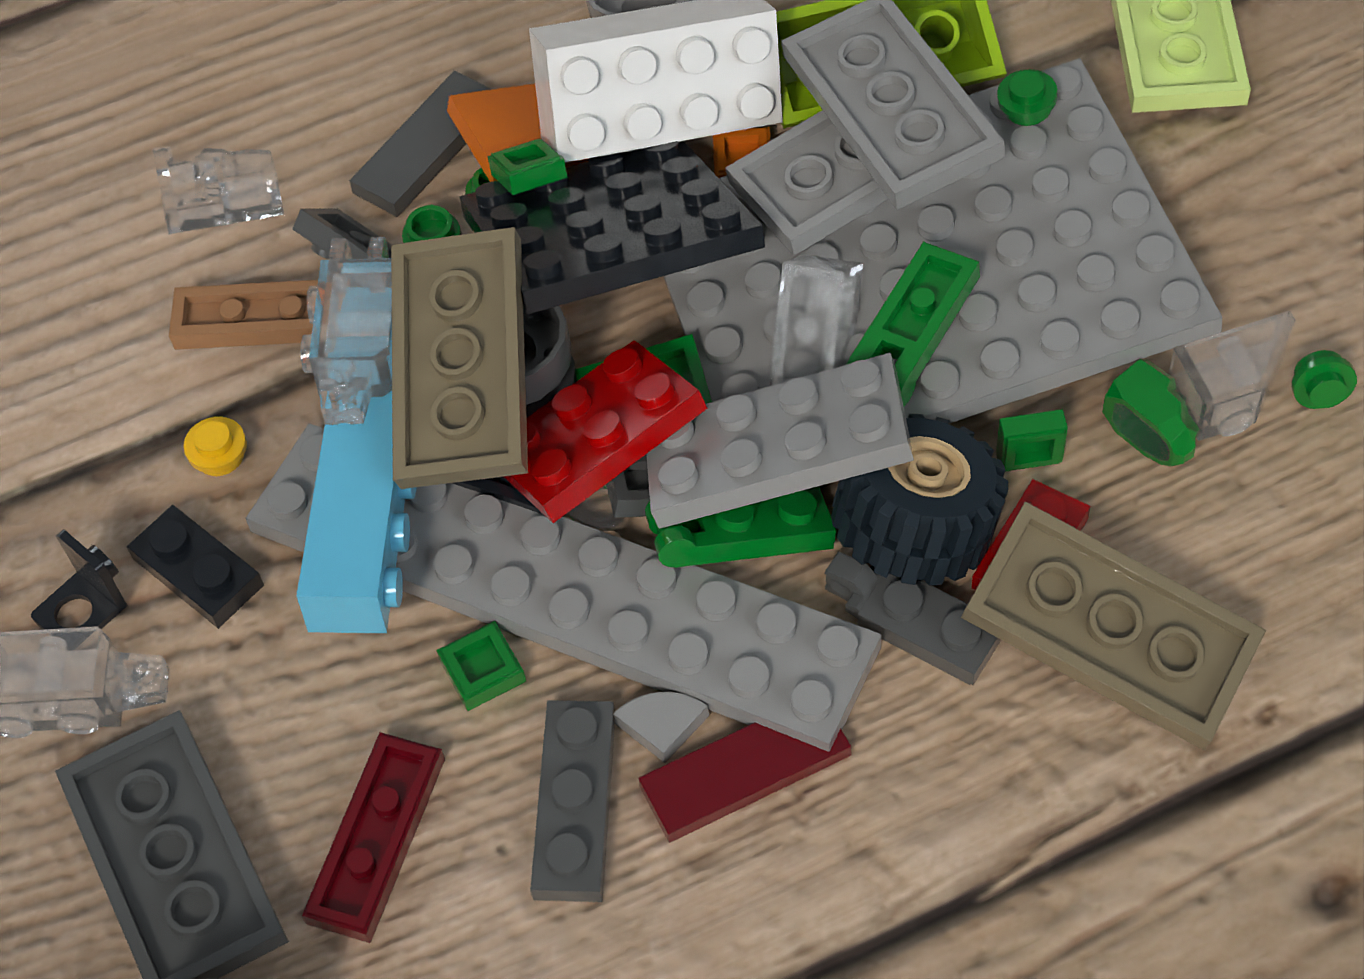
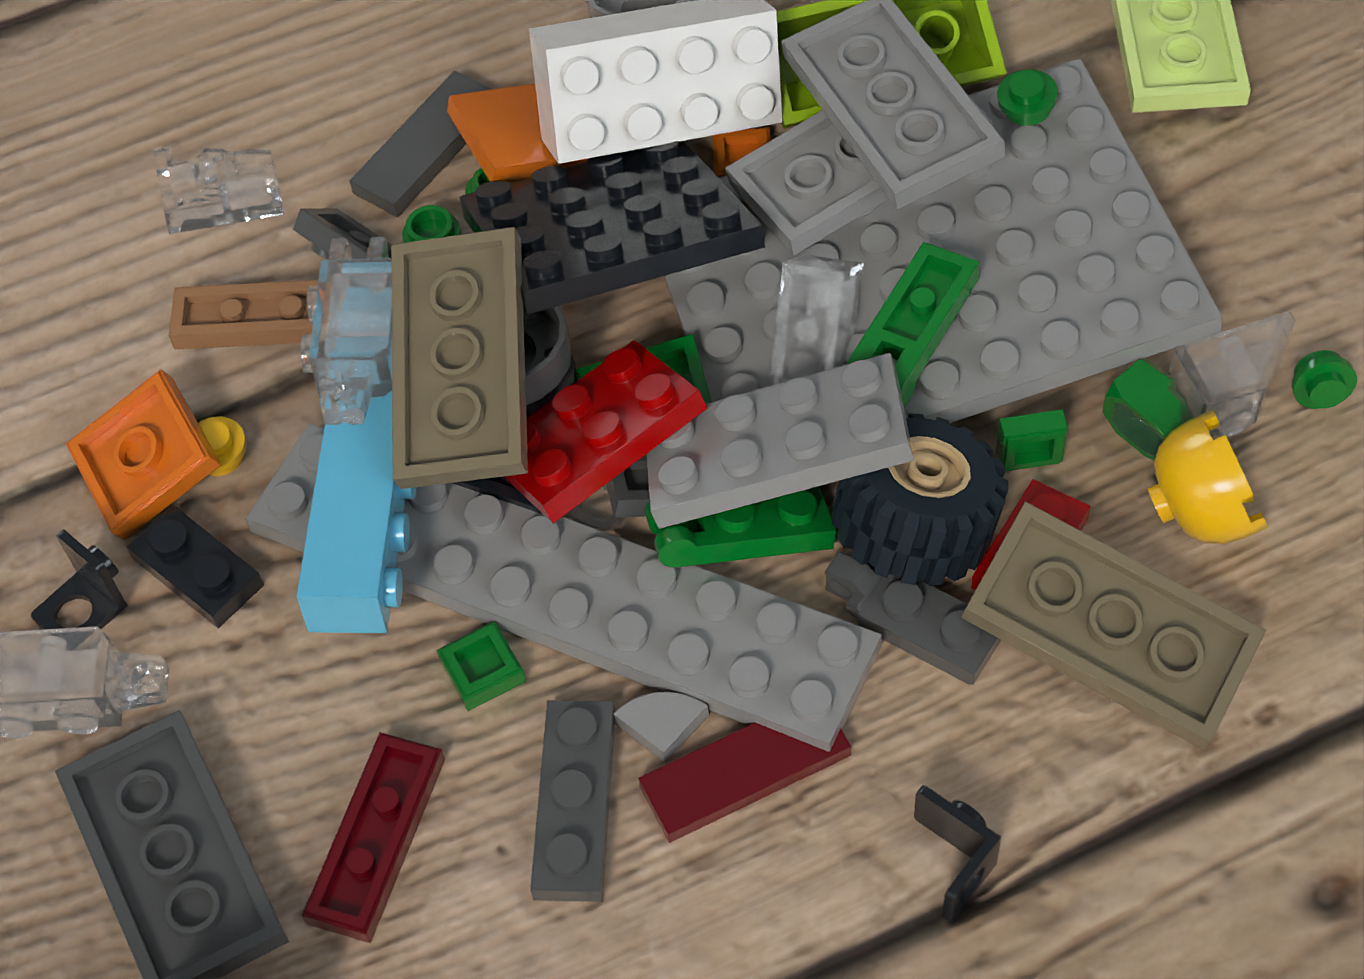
(142, 454): none -> orange tile
(527, 166): green tile -> none
(967, 832): none -> black bracket
(1203, 484): none -> yellow cylinder

